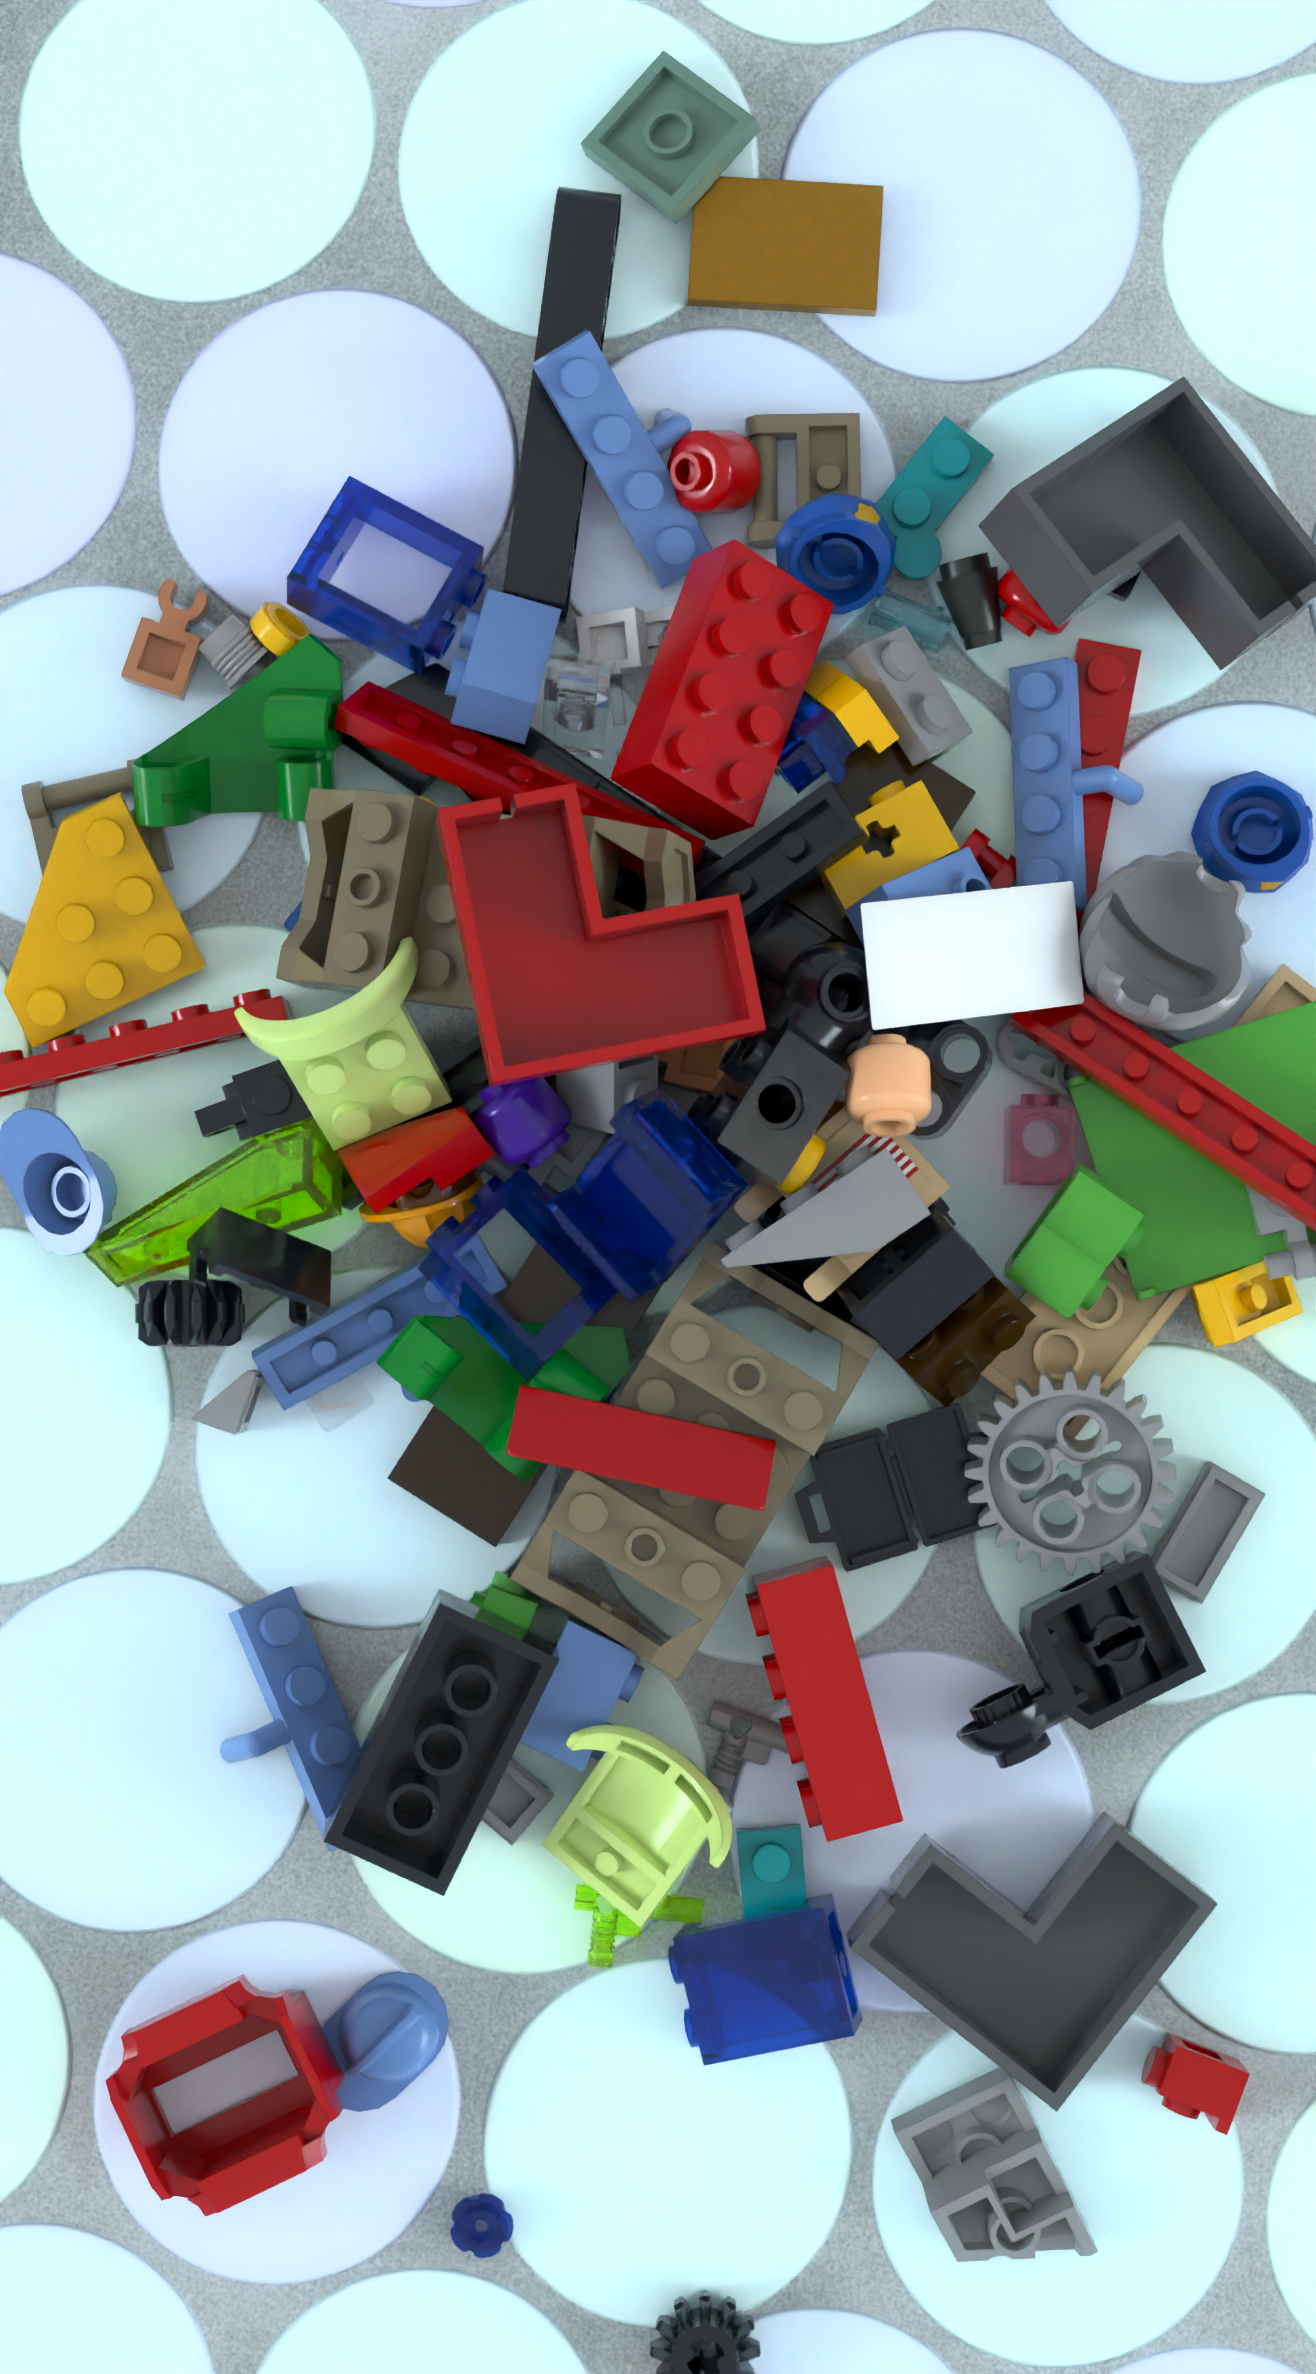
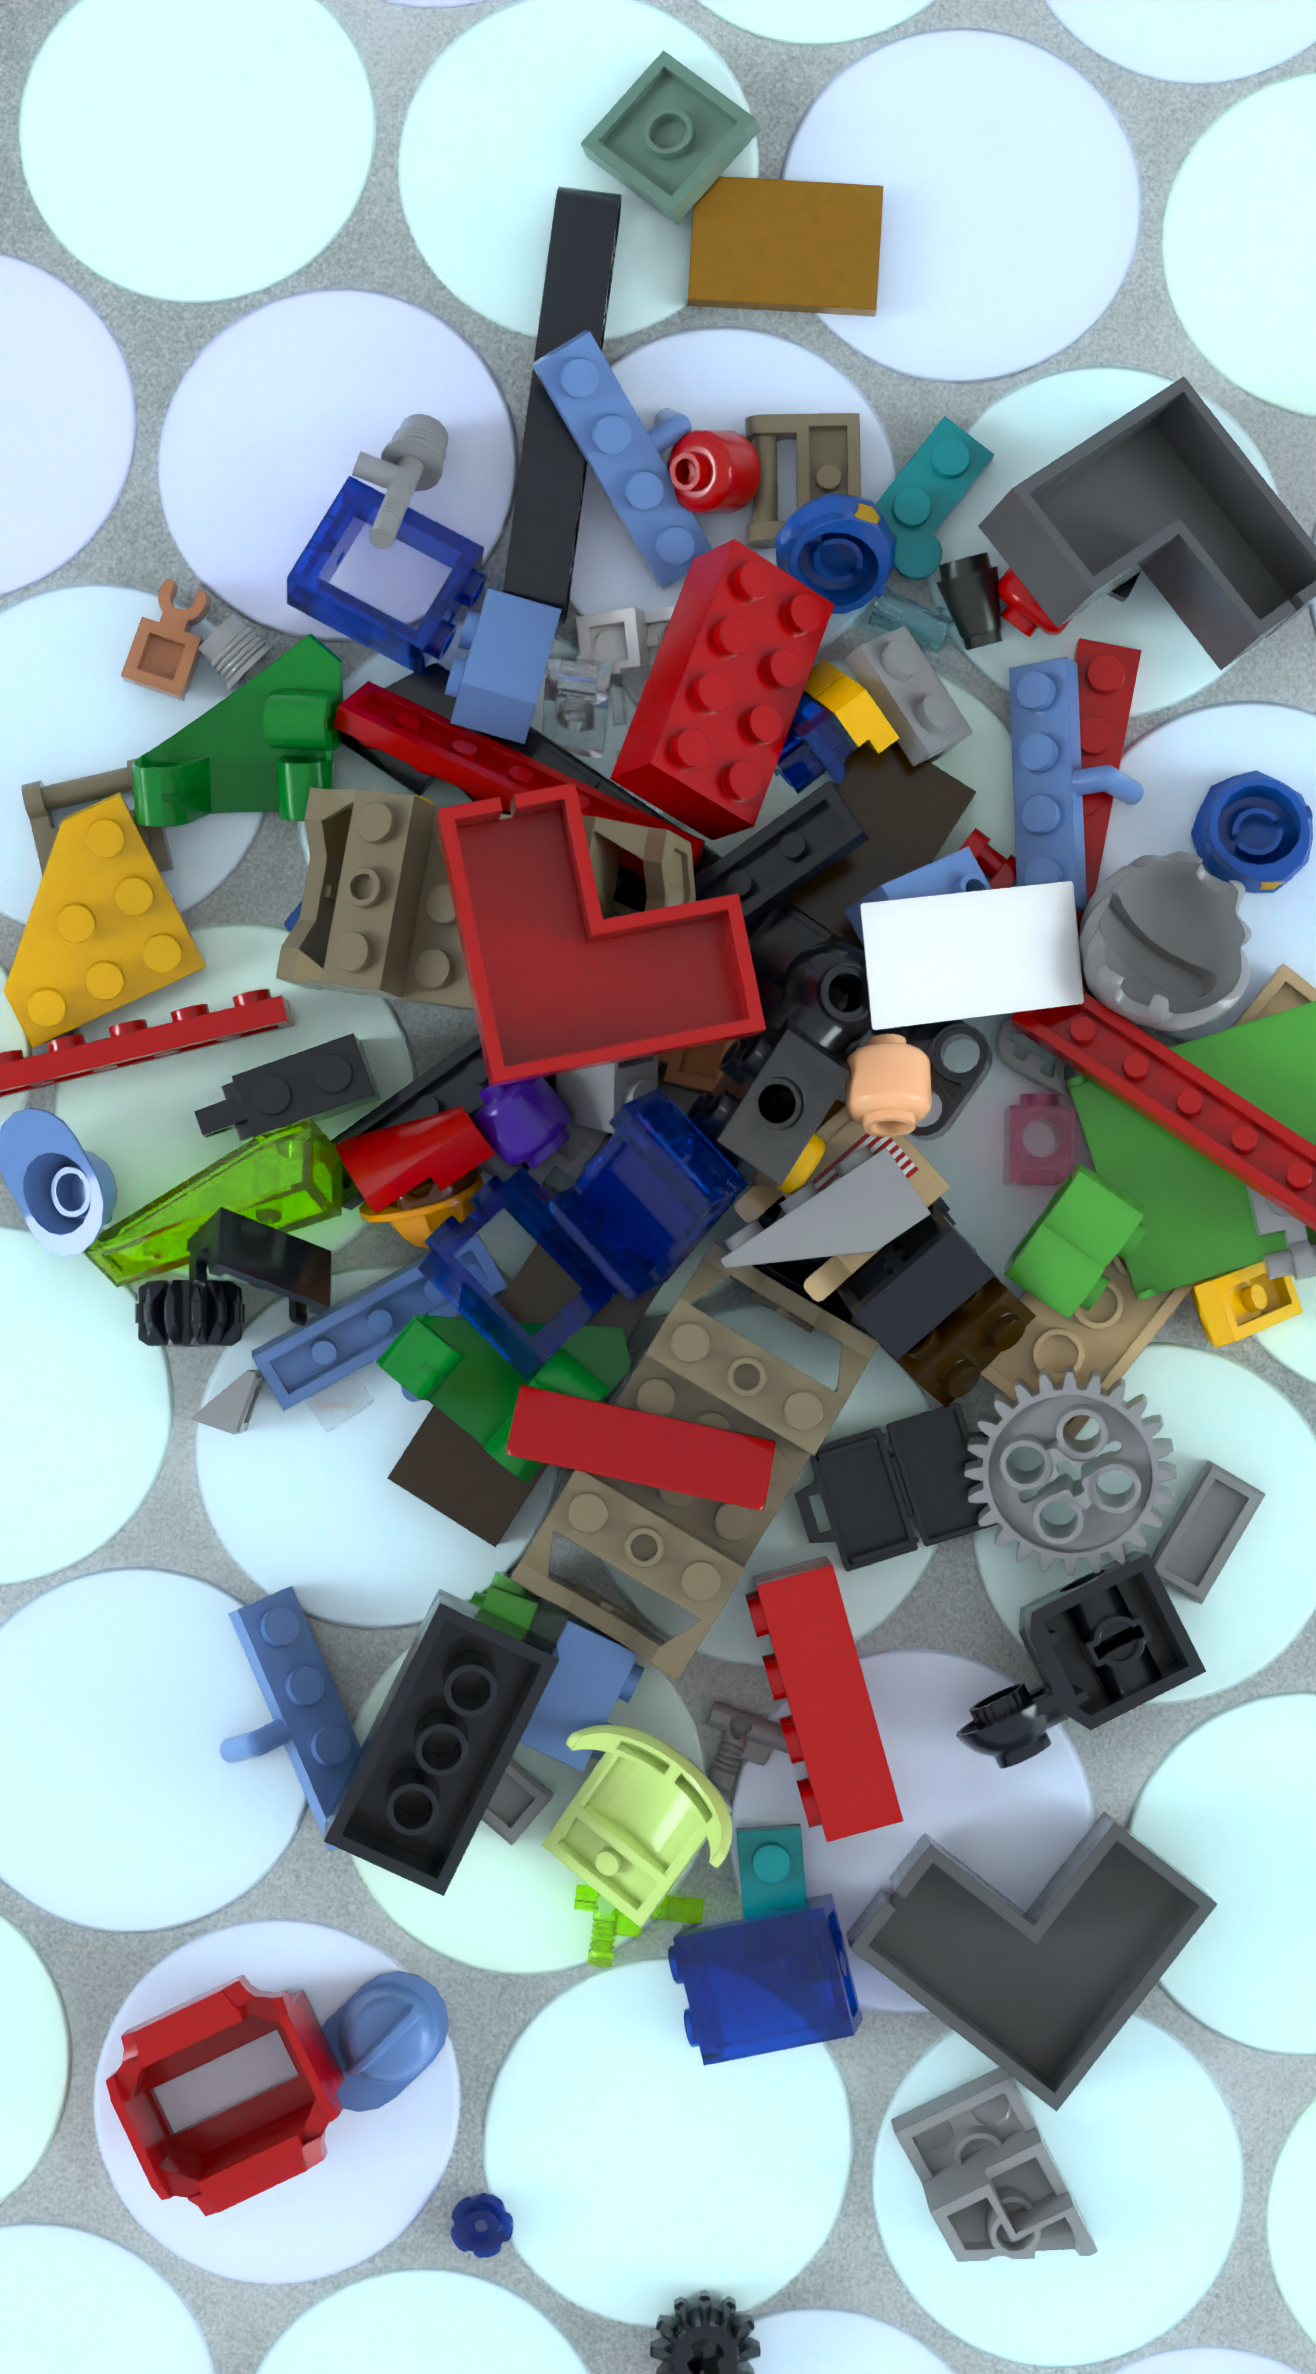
(278, 627): yellow tile -> none
(359, 1060): yellowish green piece -> none
(406, 465): none -> light grey piece
(918, 840): yellow brick -> none
(1196, 2080): red brick -> none

